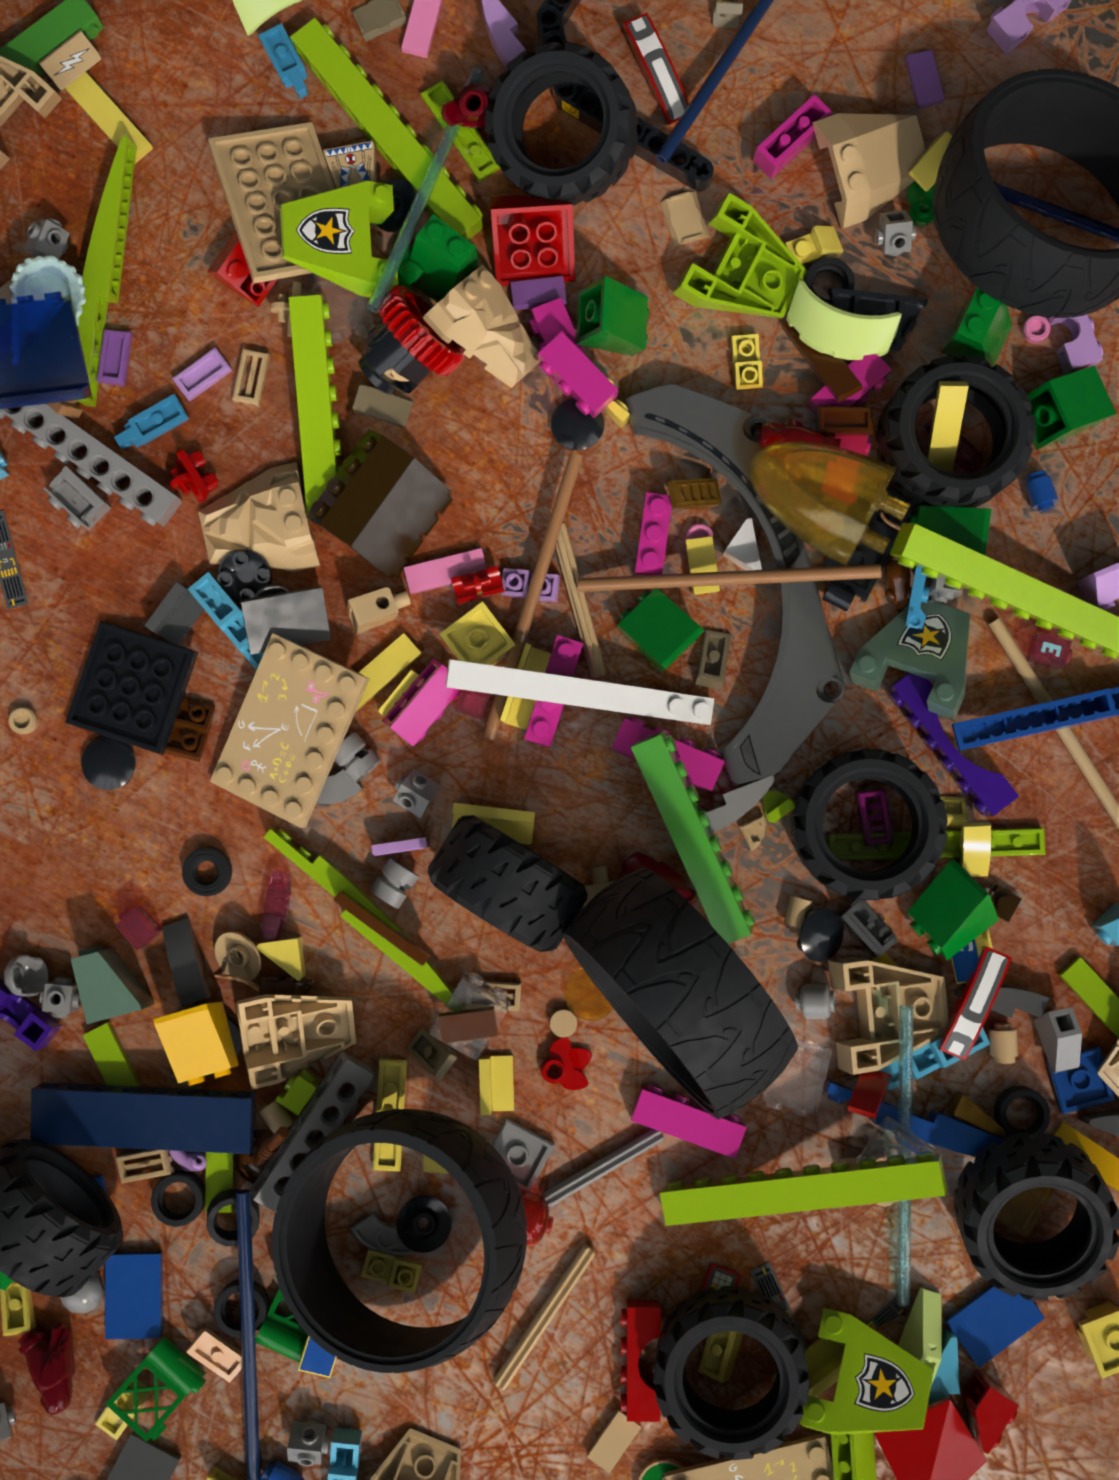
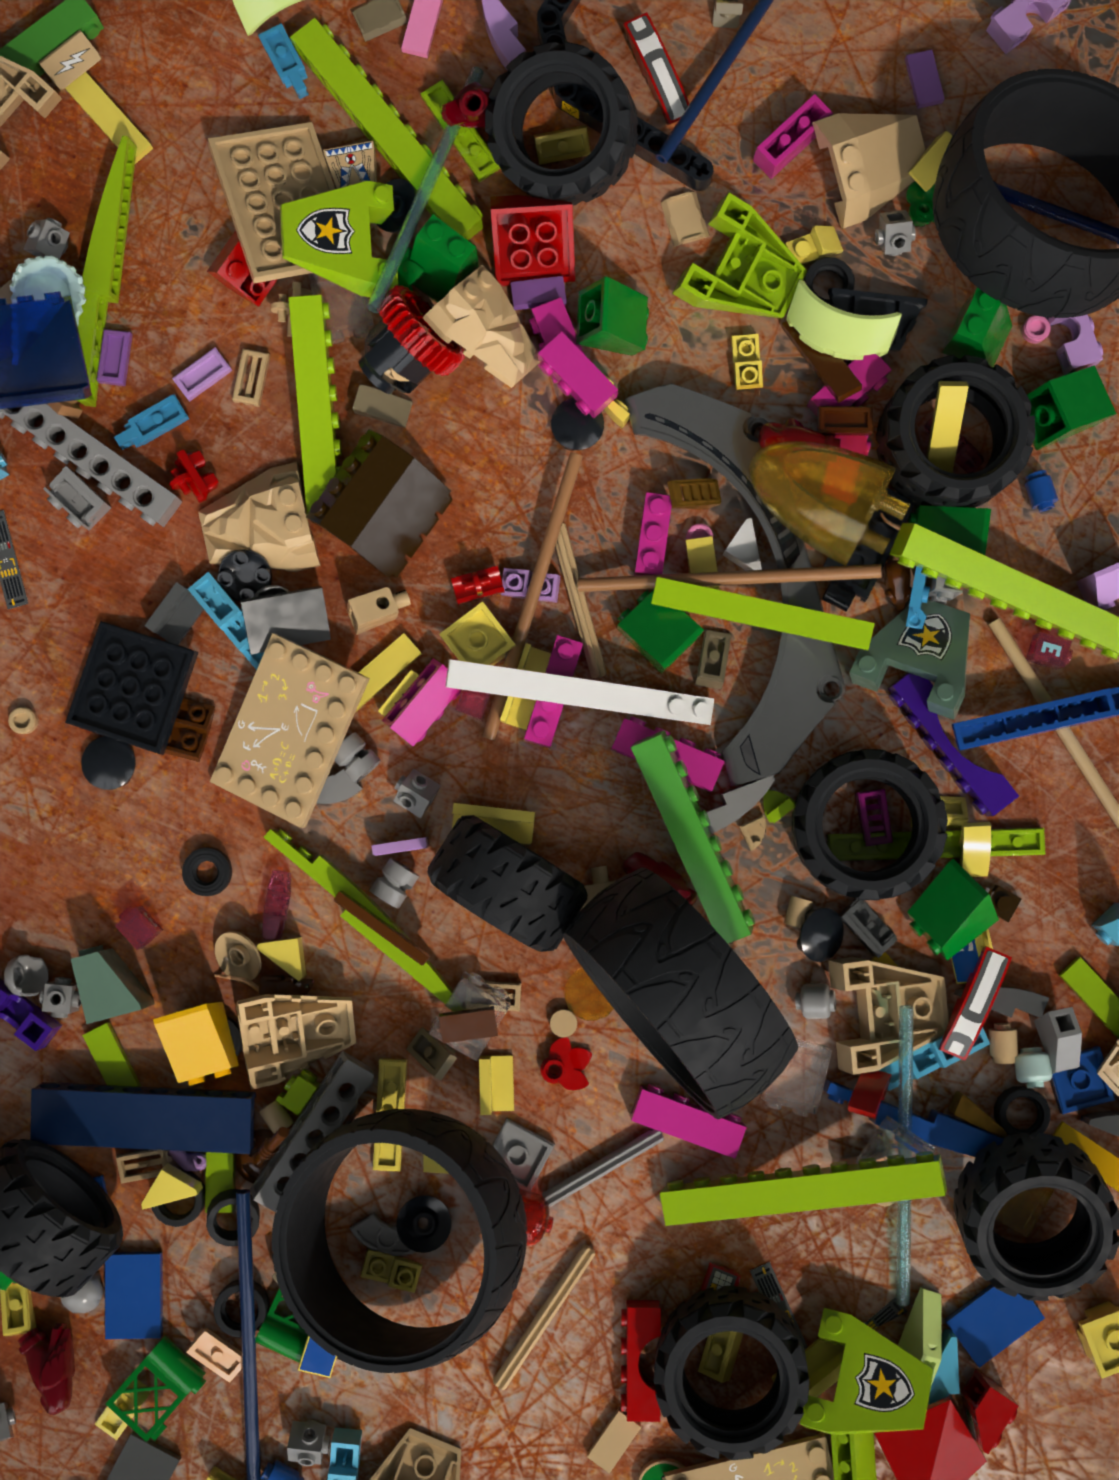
(171, 1186): none -> light yellow slope
(186, 962): dark grey slope -> none
(439, 572): bright pink tile -> none
(562, 144): none -> light yellow slope
(763, 613): none -> lime tile
(1033, 1067): none -> light aqua head

